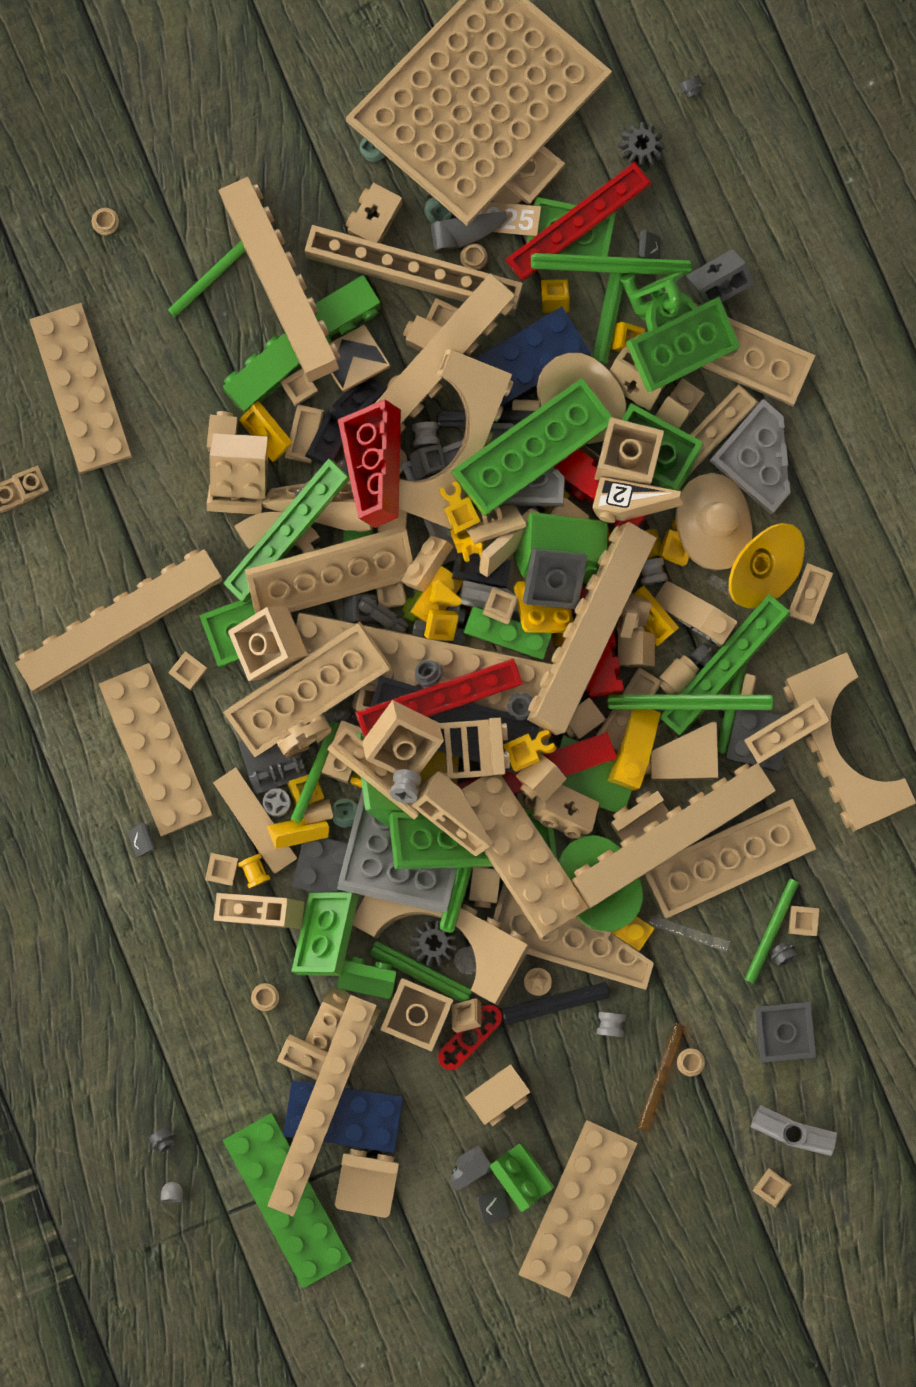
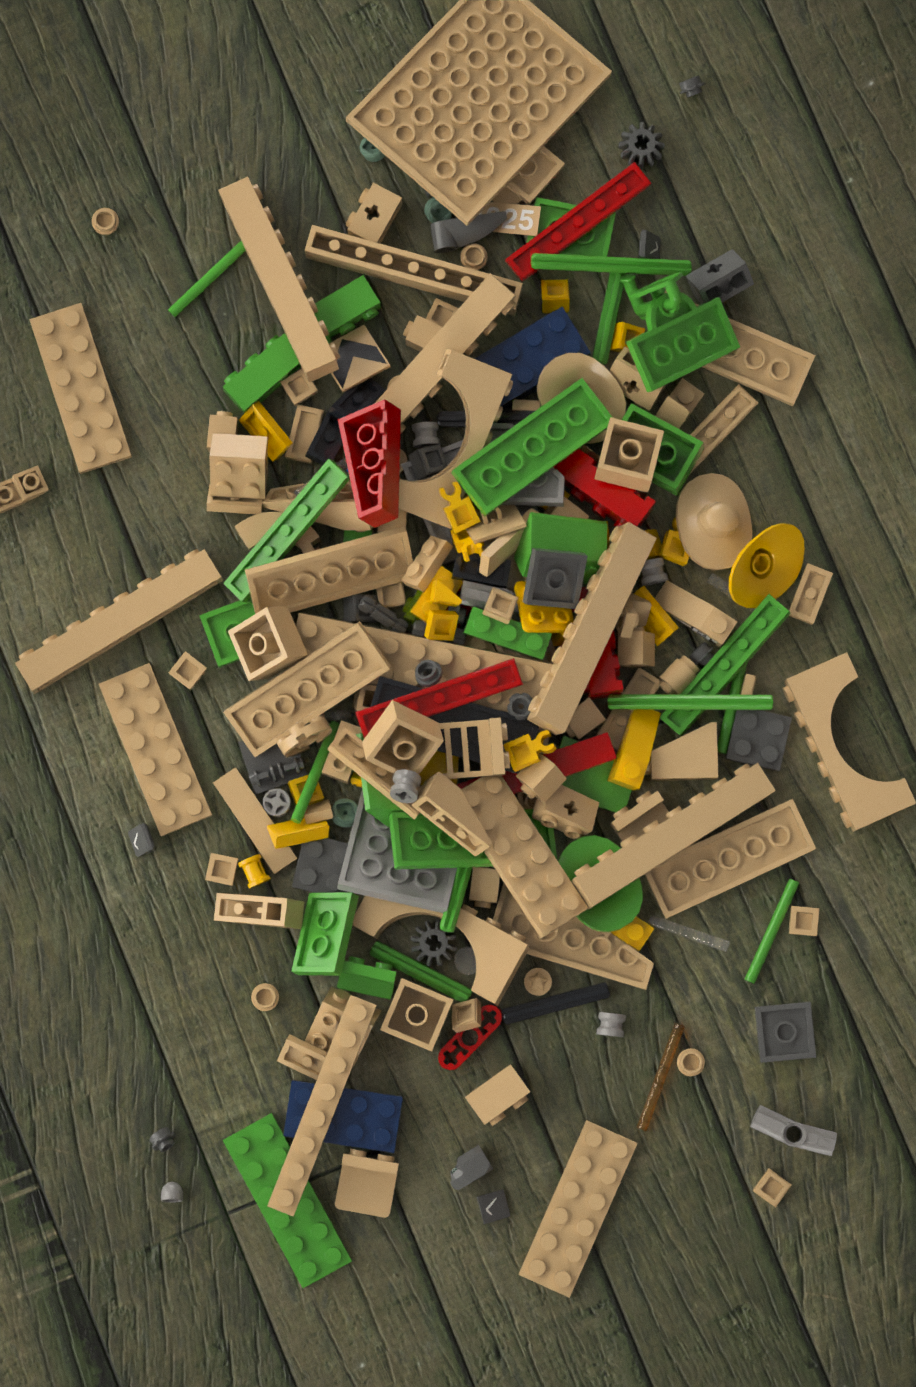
(521, 1176): bright green bracket -> none
(631, 500): tan slope -> none
(758, 457): light grey plate -> none
(784, 954): dark grey plate -> none
(787, 730): tan plate -> none

